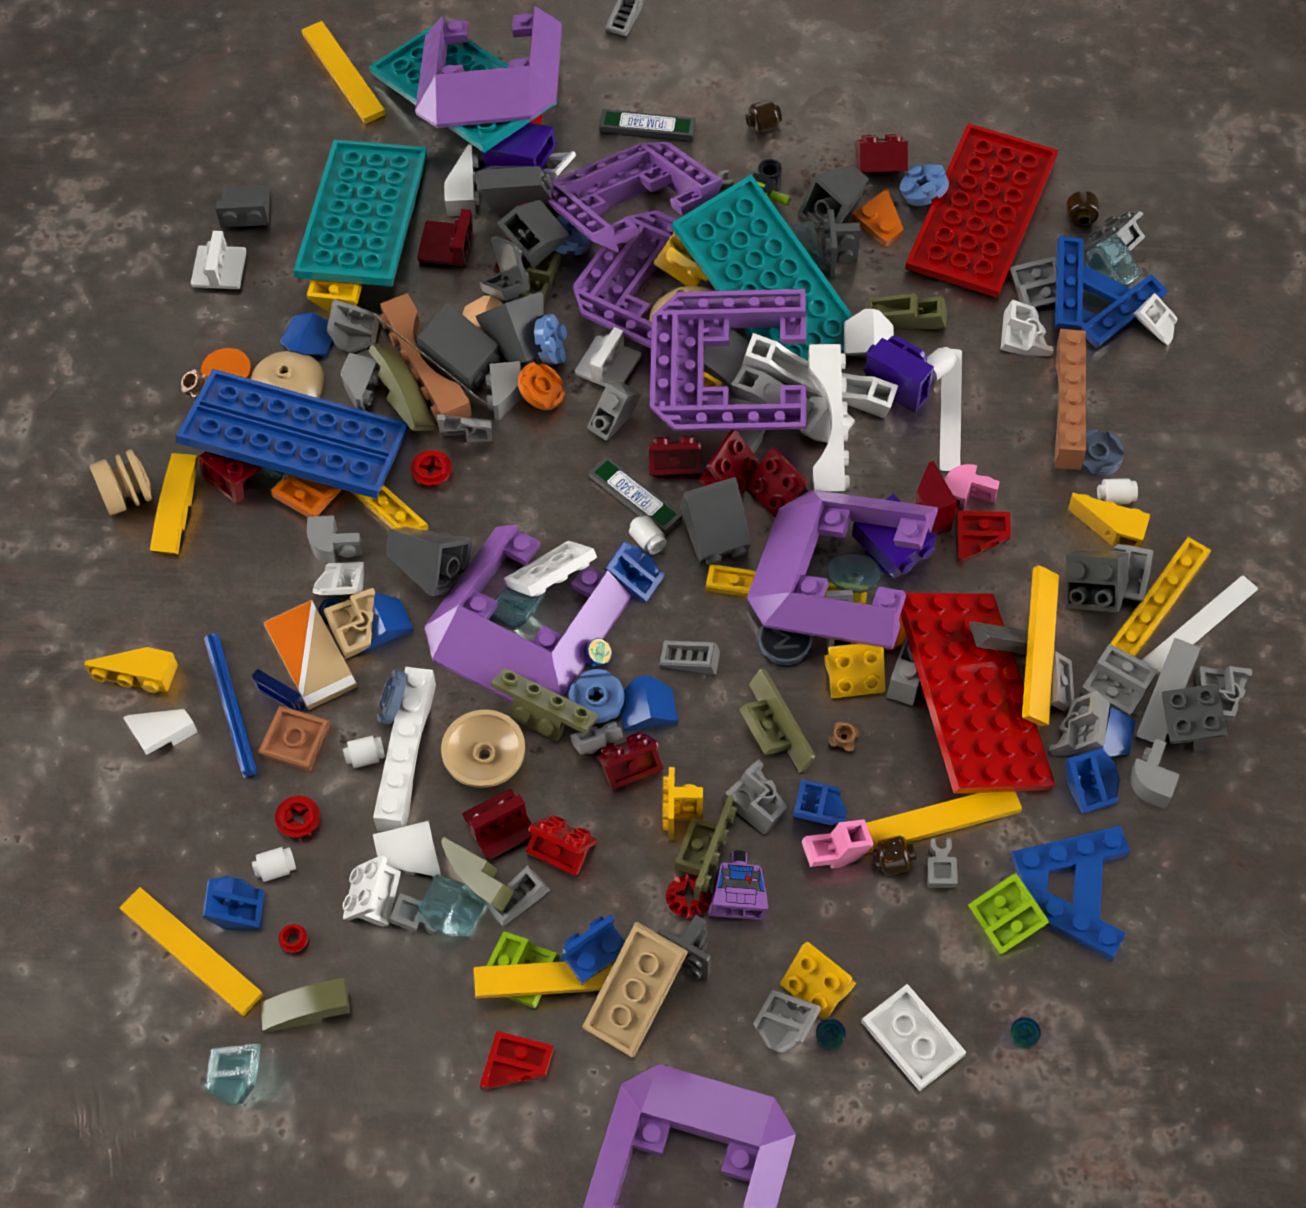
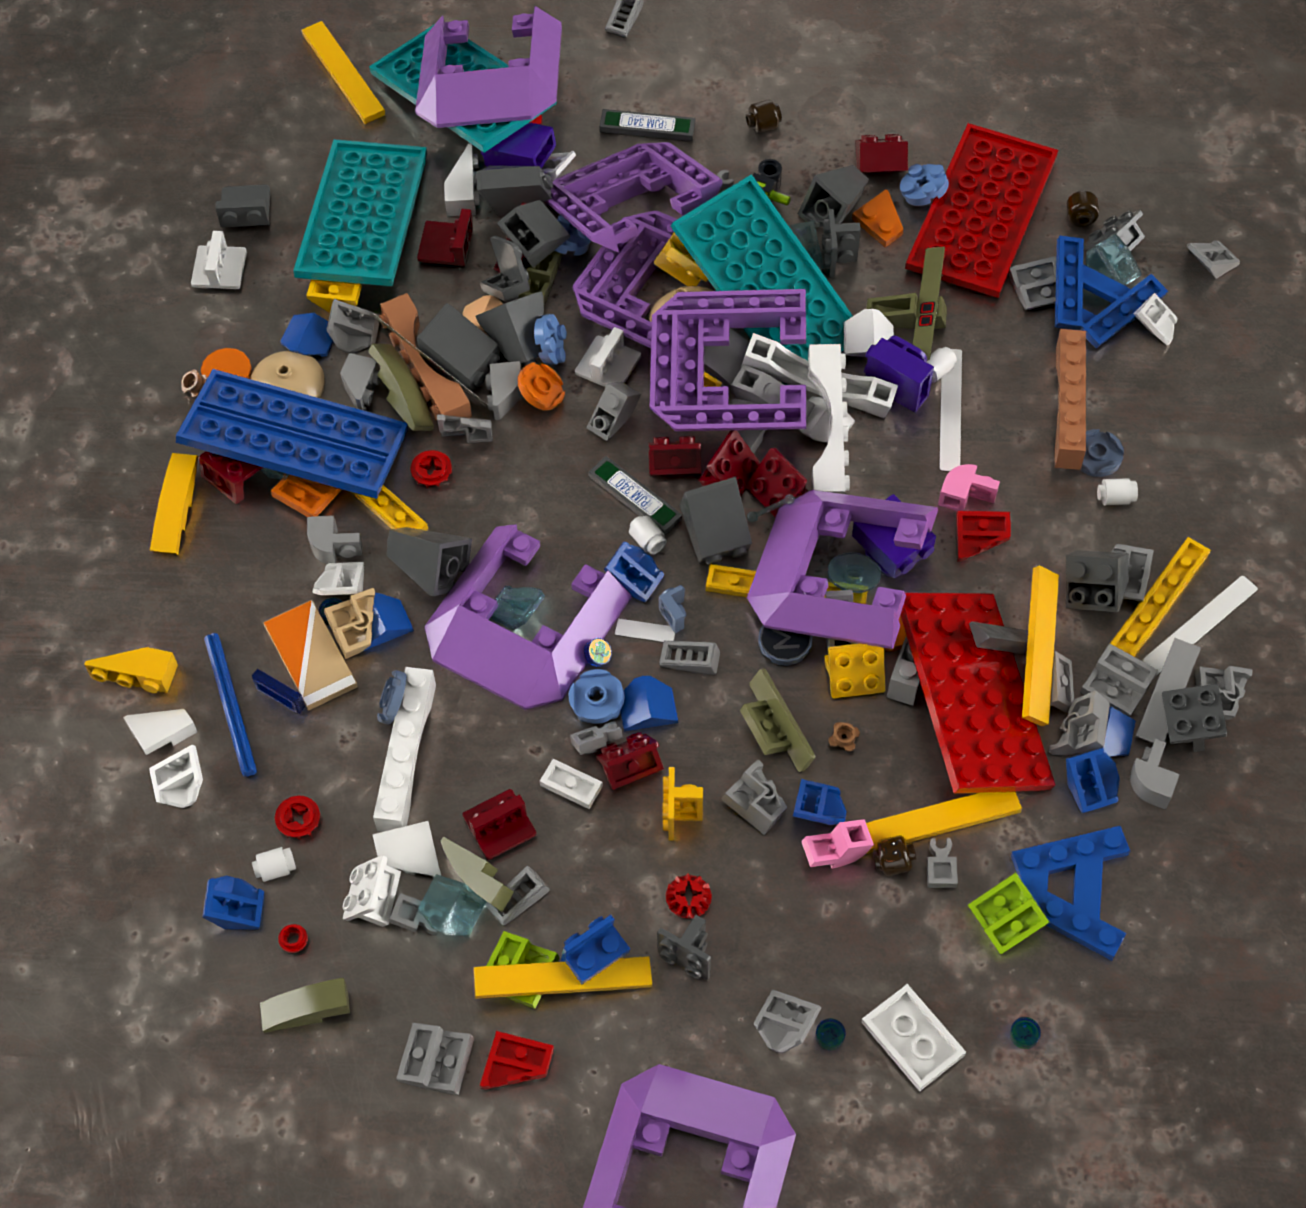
(121, 482): tan wheel -> none
(177, 778): none -> white slope
(191, 951): yellow tile -> none
(233, 1072): clear light blue slope -> none
(294, 738): nougat tile -> none
(364, 751): white brick -> none
(435, 1058): none -> light grey slope
(481, 734): tan dish -> none
(542, 708): olive bracket -> none
(550, 568): white plate -> none
(560, 843): red bracket -> none
(571, 783): none -> white plate
(634, 989): tan tile -> none
(644, 630): none -> white sticker
(671, 607): none -> sand blue bracket
(700, 847): olive bracket -> none
(739, 890): medium lavender torso -> none
(753, 516): none -> clear light blue hinge
(817, 980): yellow bracket -> none
(928, 299): none -> olive sticker
(935, 492): dark red slope -> none
(1023, 331): white slope -> none
(1110, 521): yellow slope -> none
(1214, 257): none -> light grey slope

